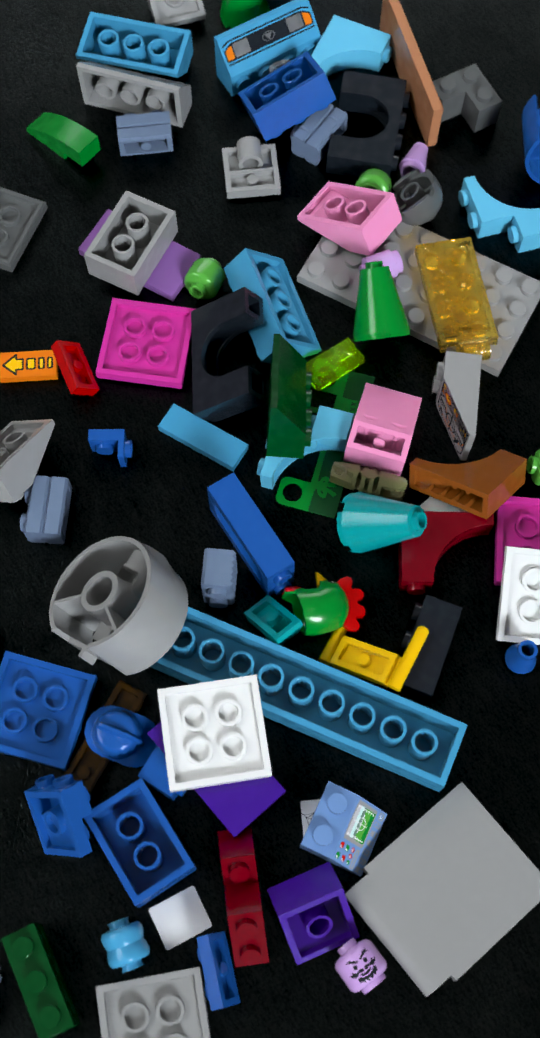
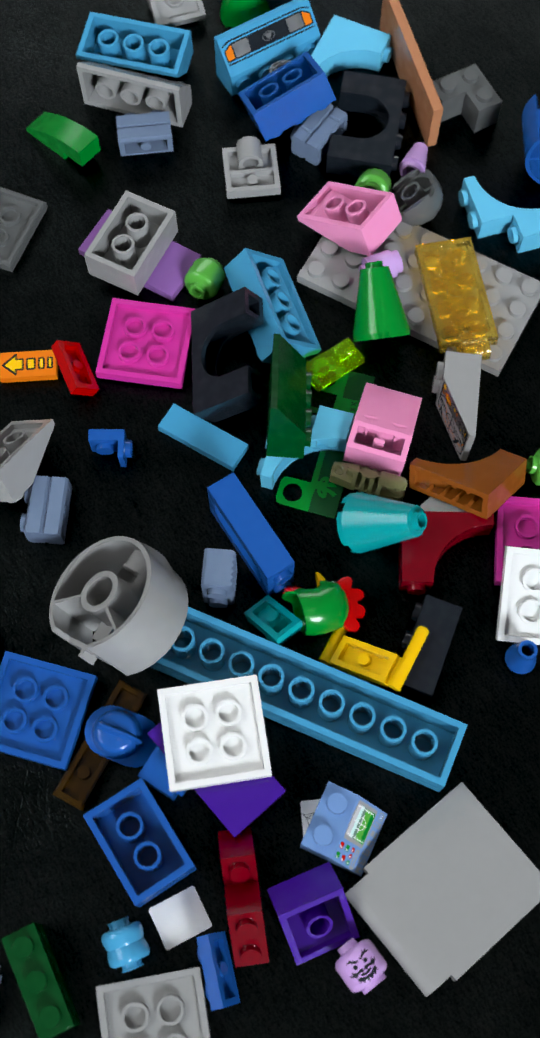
(58, 814): blue plate -> none

